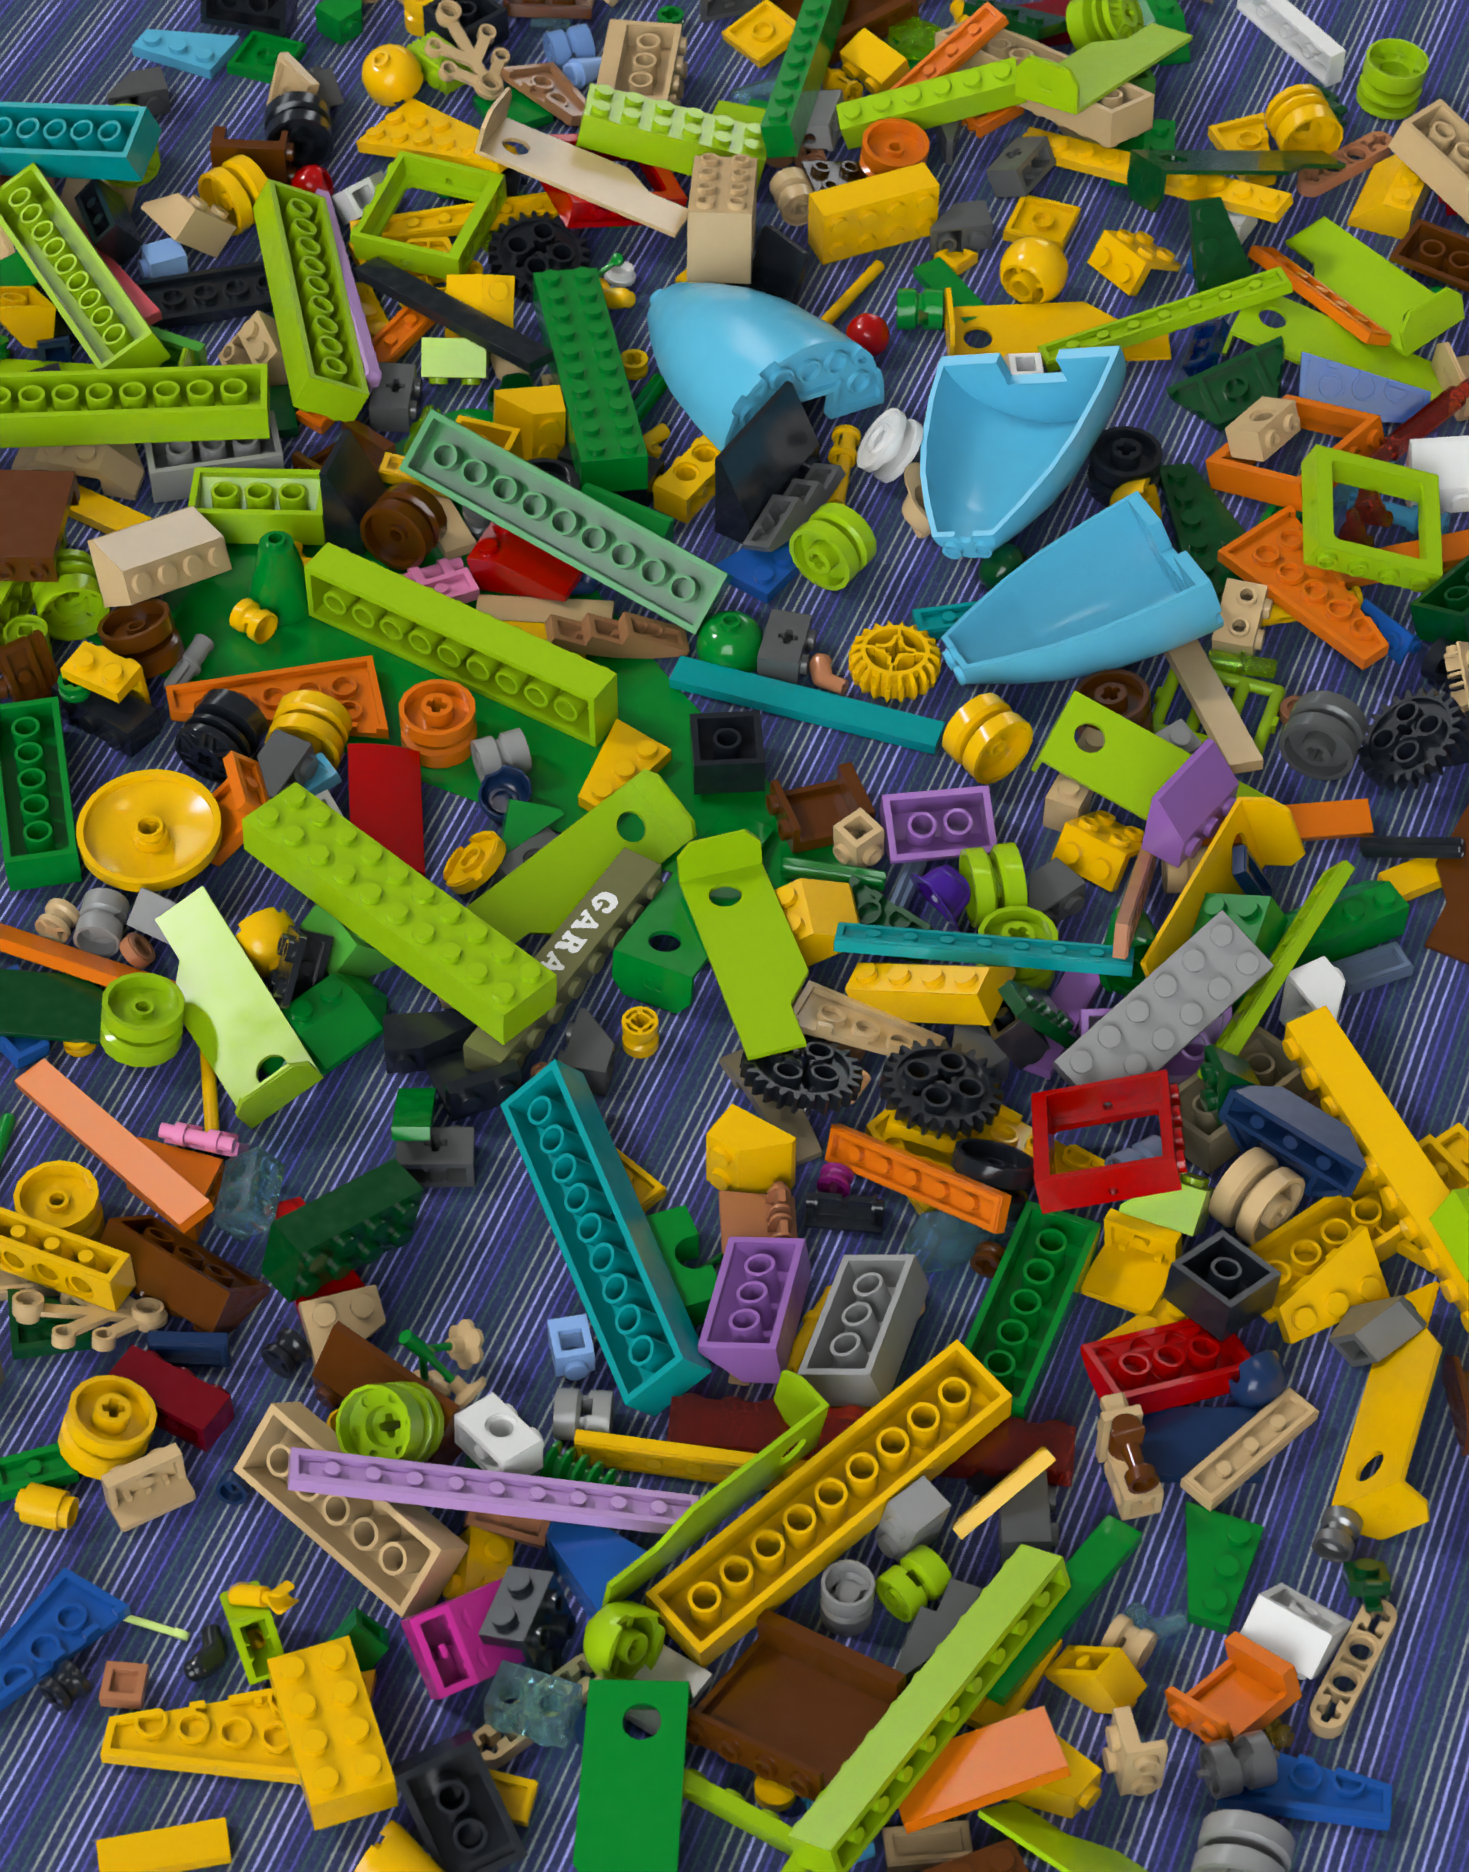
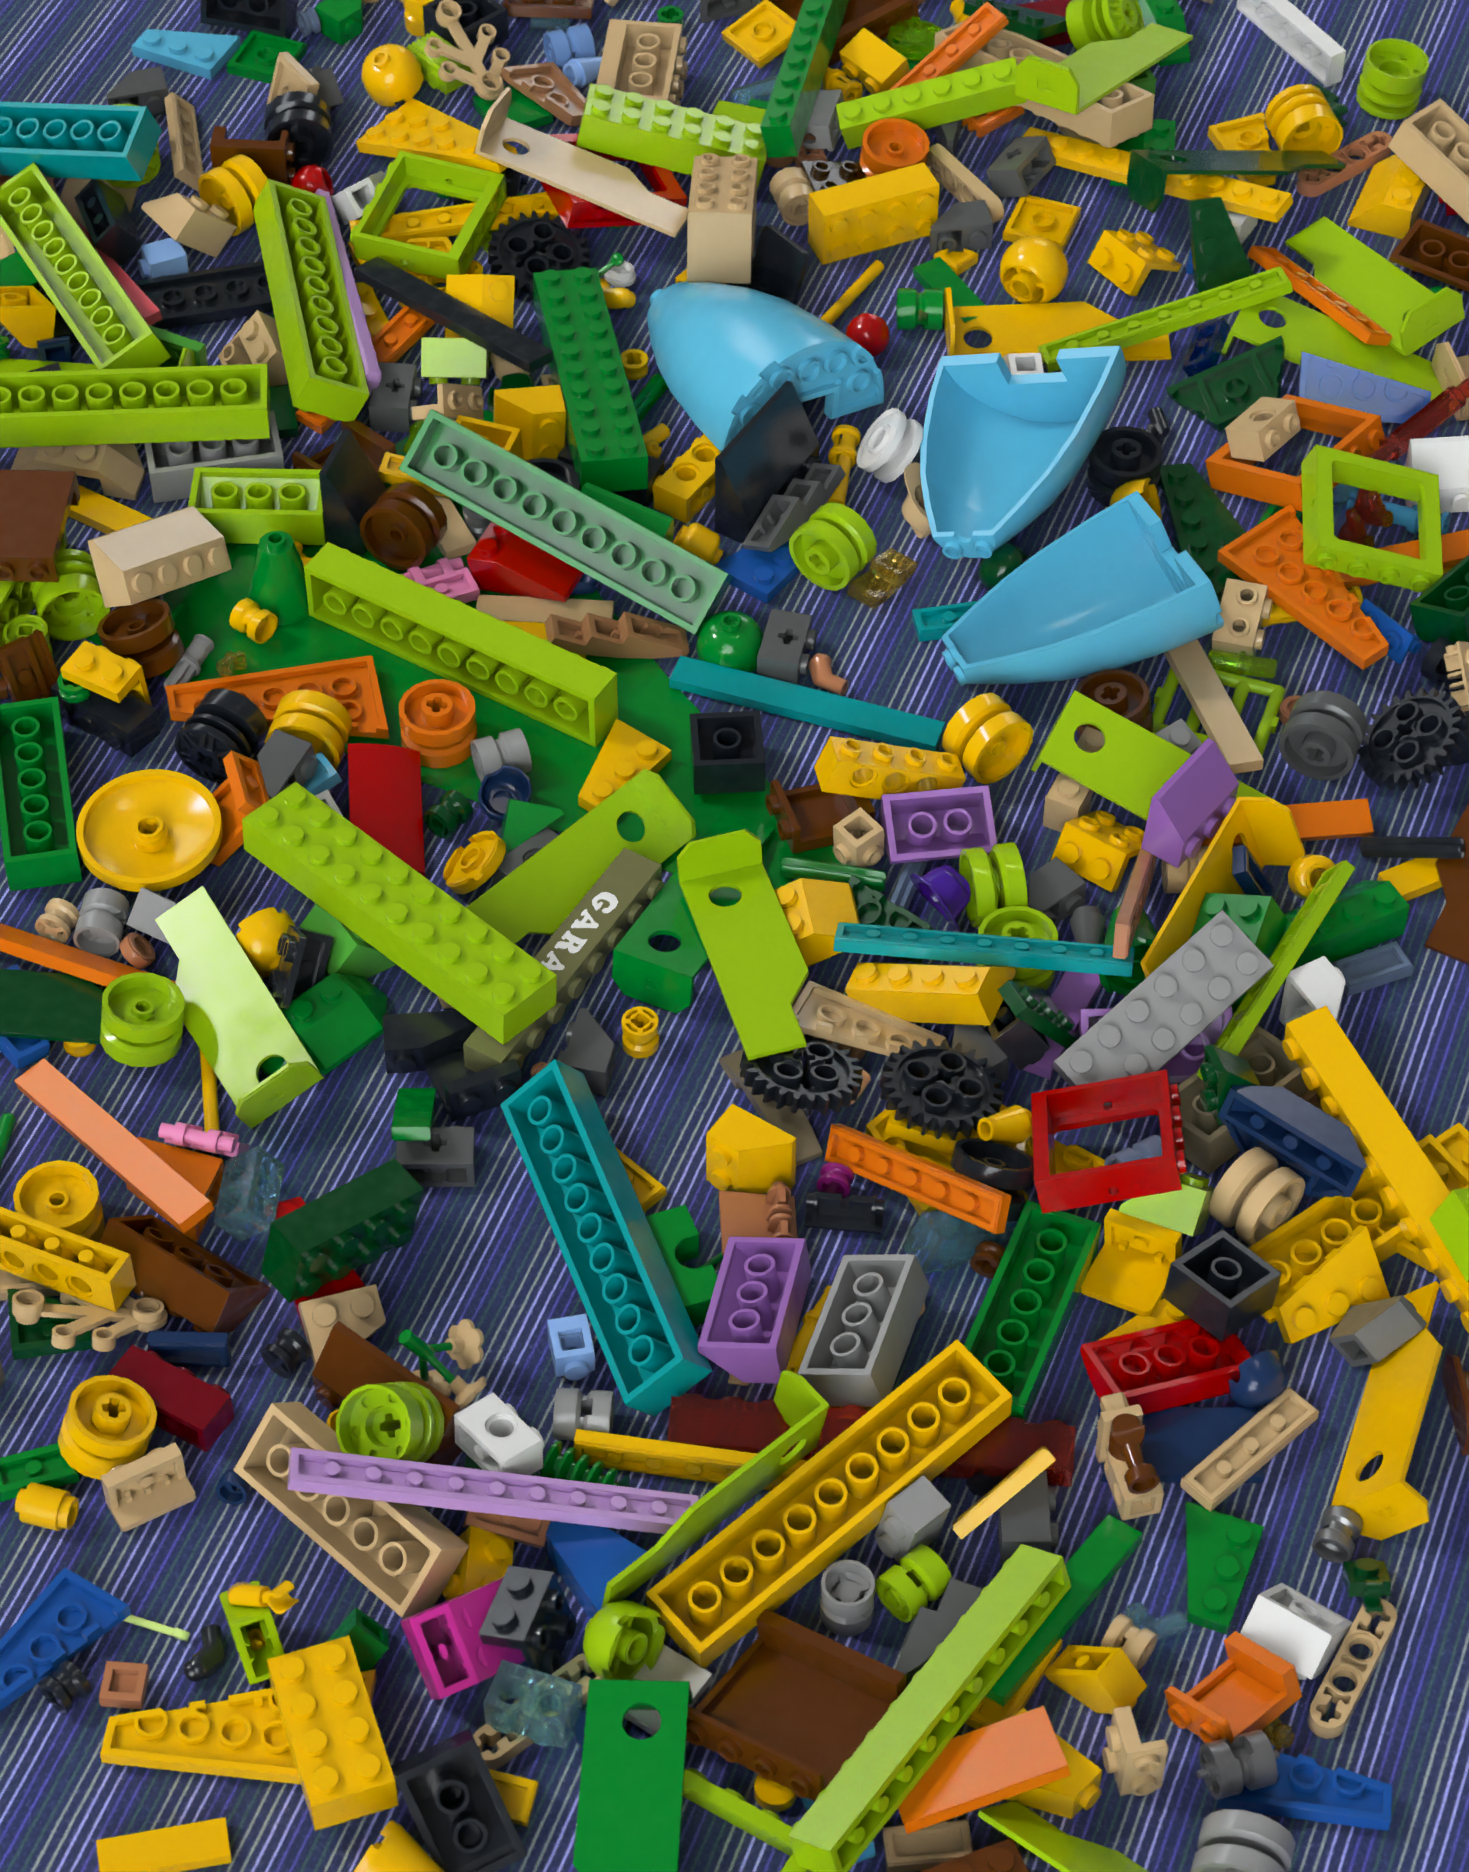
(183, 140): none -> tan tile
(230, 662): none -> clear yellow arm
(308, 21): none -> sand blue bush
(446, 816): none -> dark green wheel
(454, 401): none -> tan bracket
(700, 542): none -> yellow head
(882, 769): none -> yellow brick
(883, 579): none -> clear yellow slope
(894, 661): yellow gear -> none
(961, 181): none -> tan beam
(1008, 1125): none -> yellow cone
(1087, 924): none -> dark grey cone
(1159, 425): none -> black arm
(1306, 872): none -> yellow head

